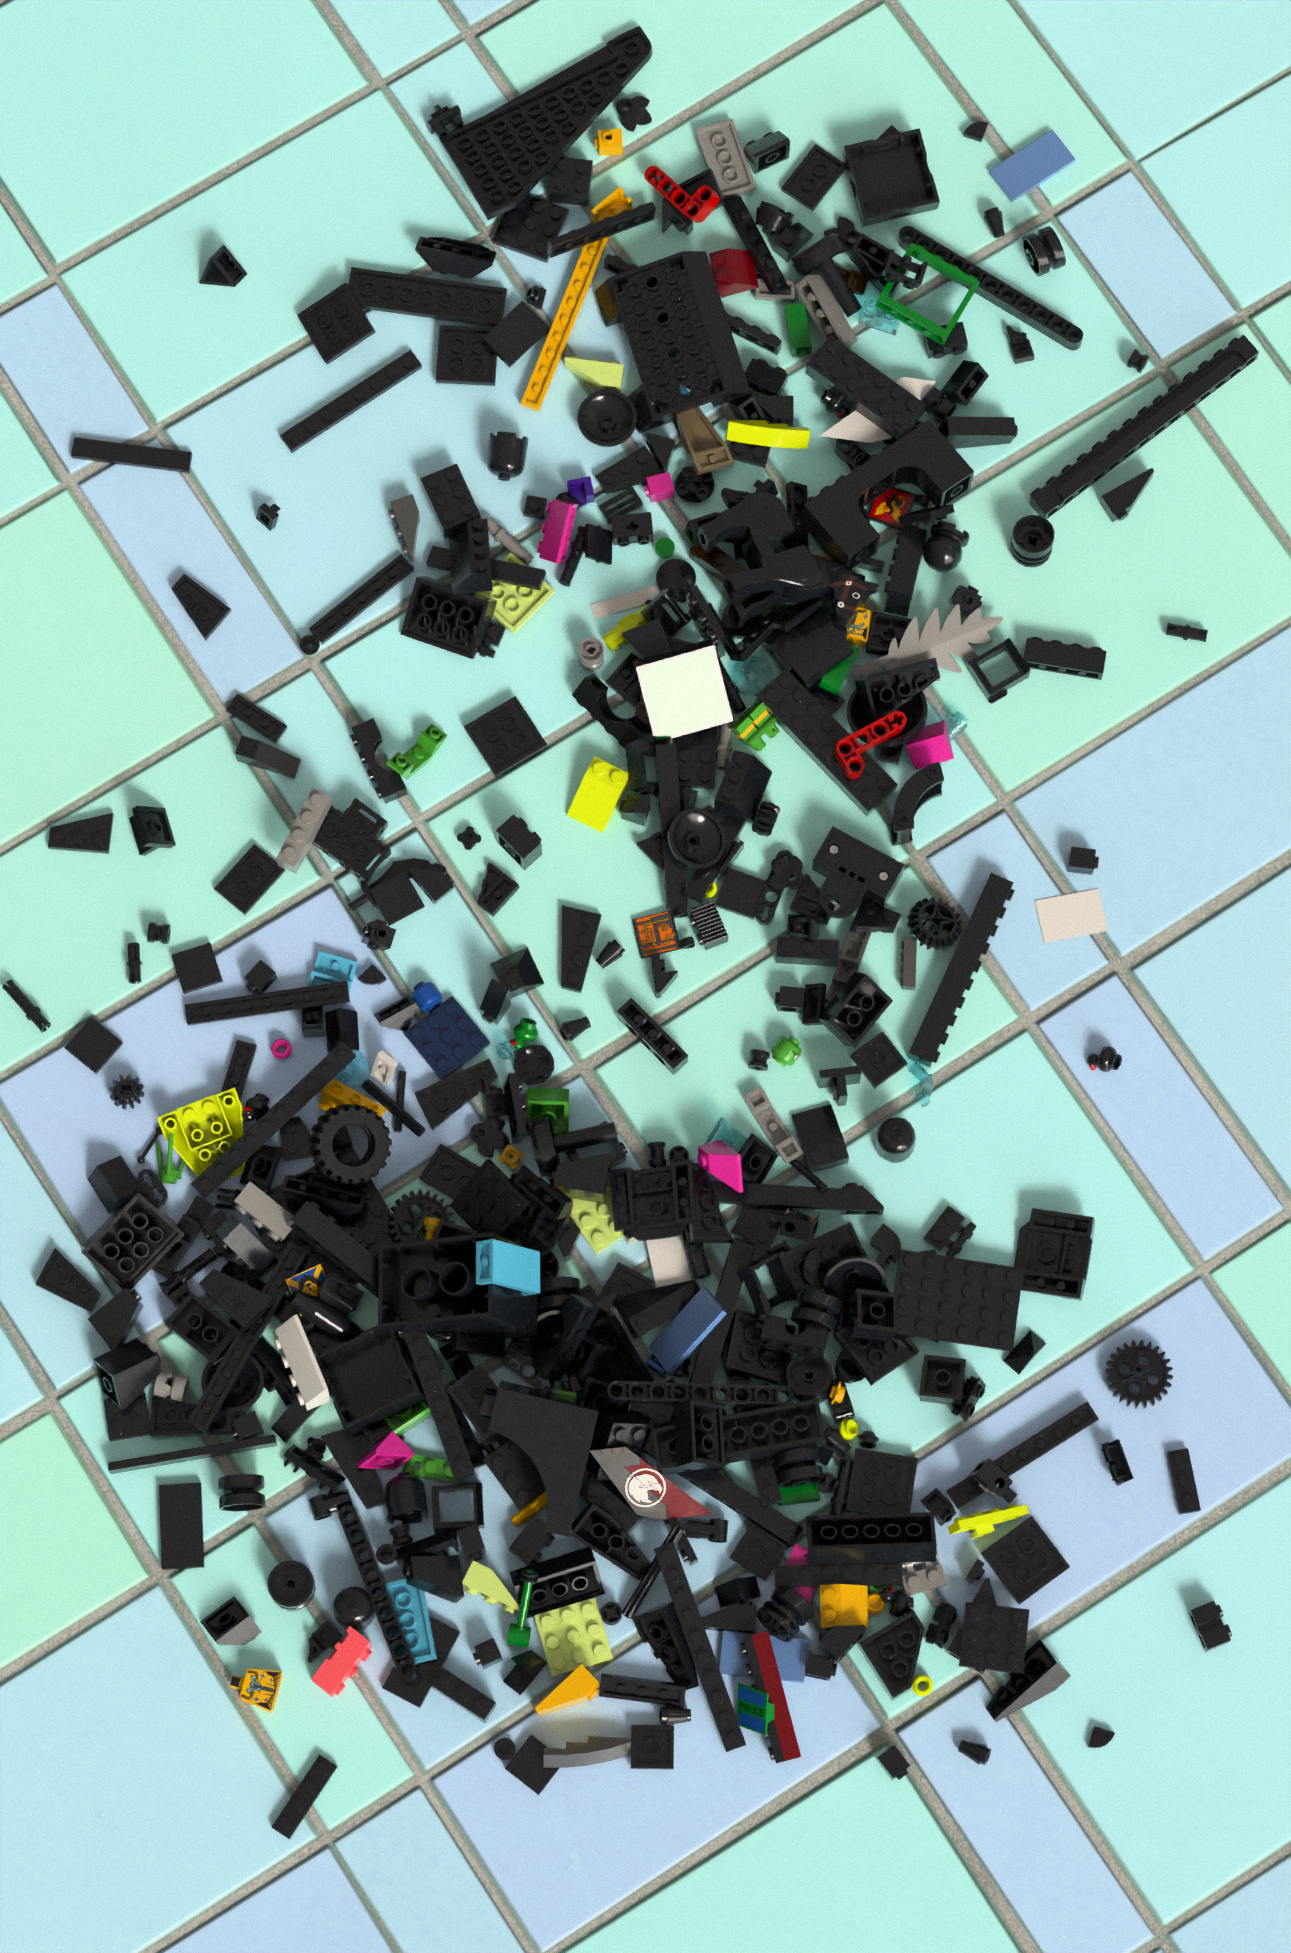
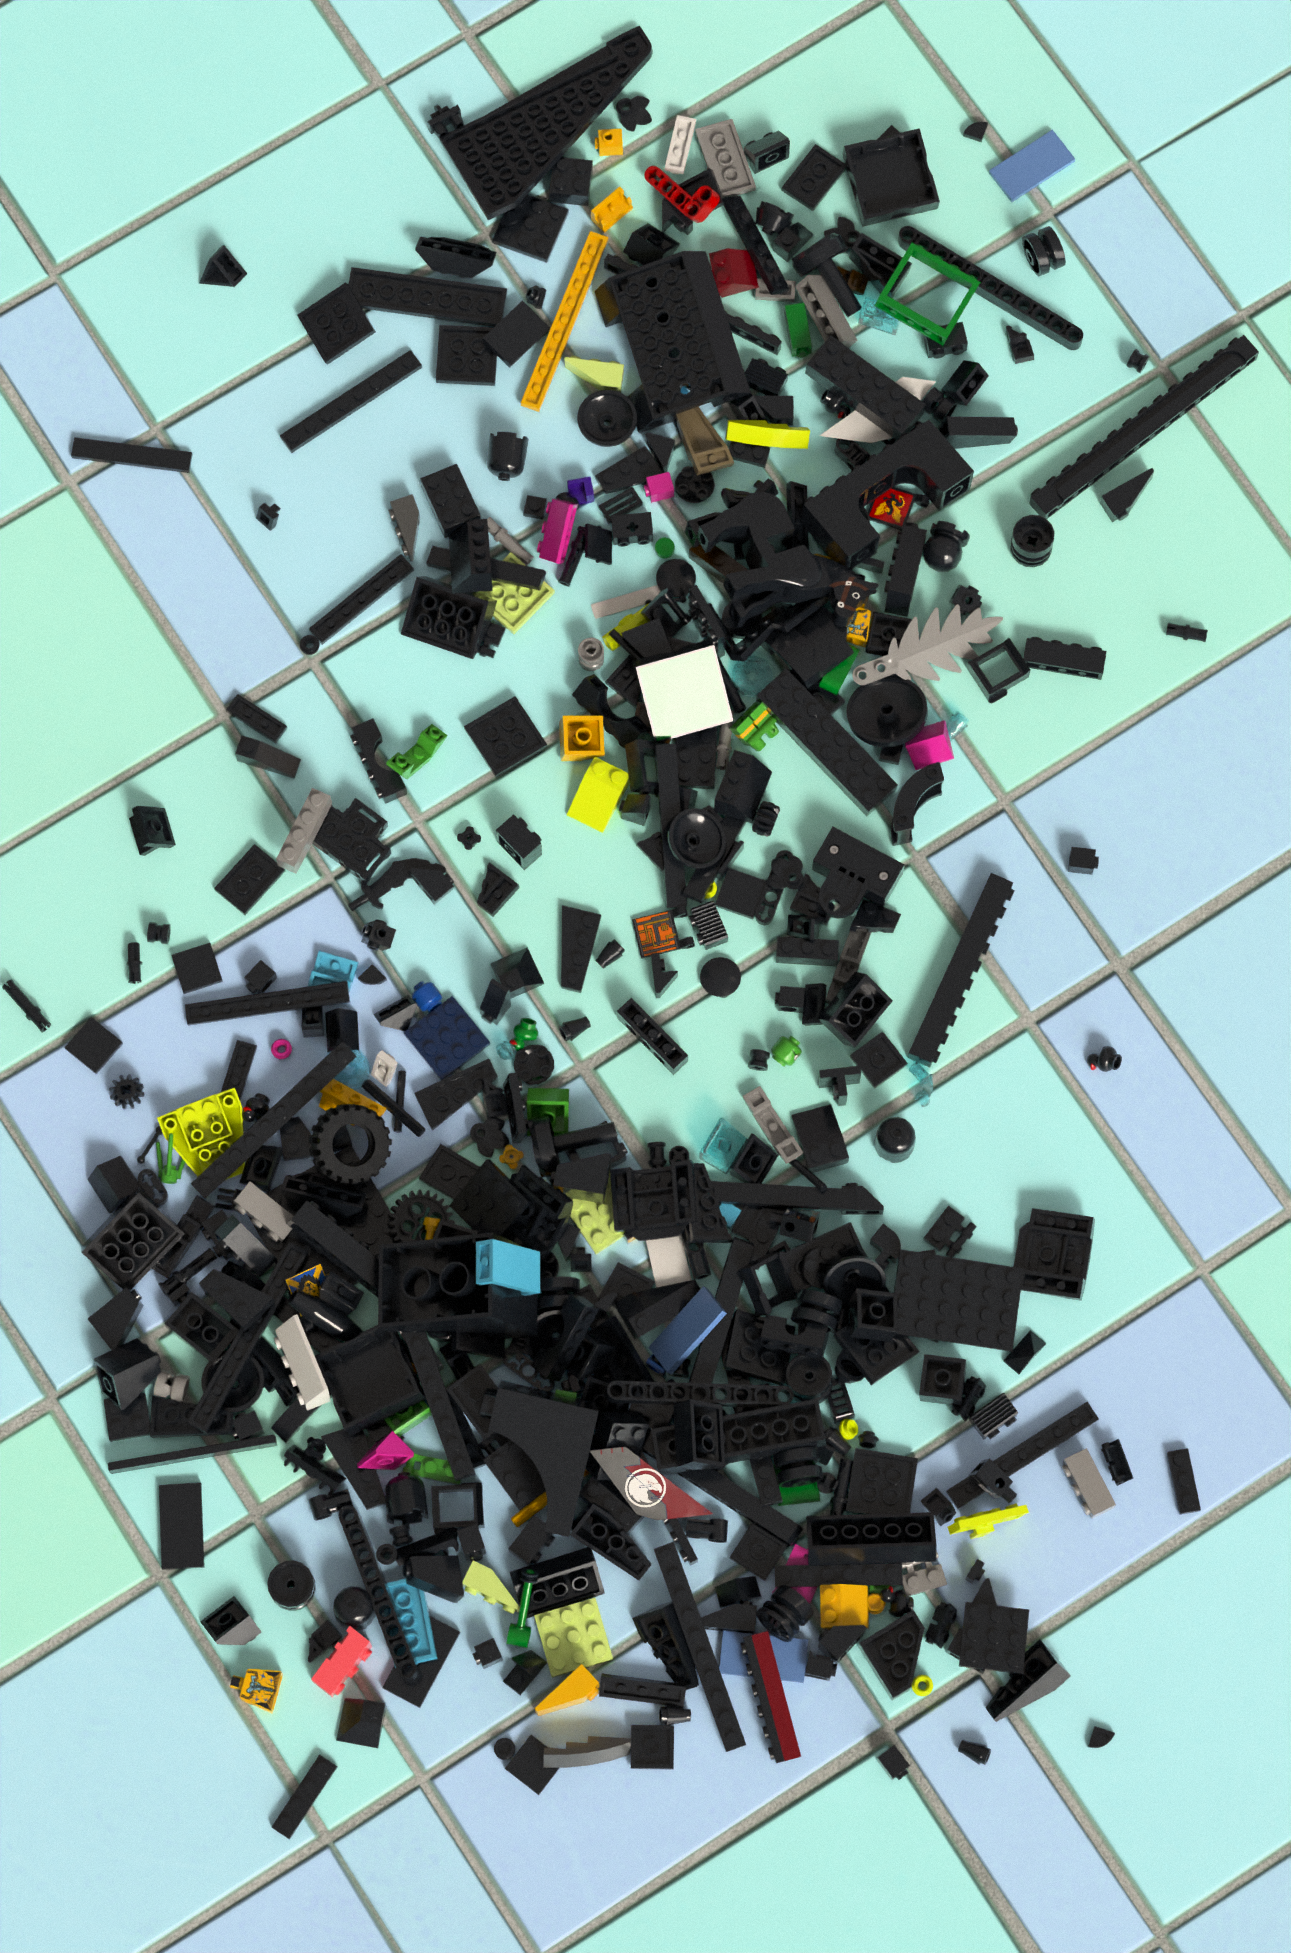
(67, 1283): black wing -> none
(83, 835): black wing -> none
(200, 605): black wing -> none
(241, 1492): black wheel -> none
(361, 1722): none -> black slope
(396, 898): black tile -> none
(463, 1695): black brick -> none
(581, 737): none -> yellow slope
(581, 1262): none -> black tile
(601, 229): black plate -> none
(613, 1610): black wheel -> none
(625, 645): none -> black bar
(649, 245): none -> black slope
(650, 1576): black axle -> none
(680, 145): none -> white plate
(720, 977): none -> black dish
(722, 1163): dark pink slope -> none
(730, 1213): none -> medium azure tile
(753, 1709): piece -> none
(837, 1393): yellow plate -> none
(872, 739): red beam -> none
(892, 688): black wedge -> none
(904, 263): black window -> none
(908, 969): dark grey piece -> none
(926, 515): black plate -> none
(928, 929): black gear -> none
(994, 220): black cone -> none
(994, 1416): none -> black brick
(1025, 1560): black plate -> none
(1071, 915): white sticker -> none
(1088, 1483): none -> light grey brick
(1147, 1391): black gear -> none
(1210, 1626): black brick -> none

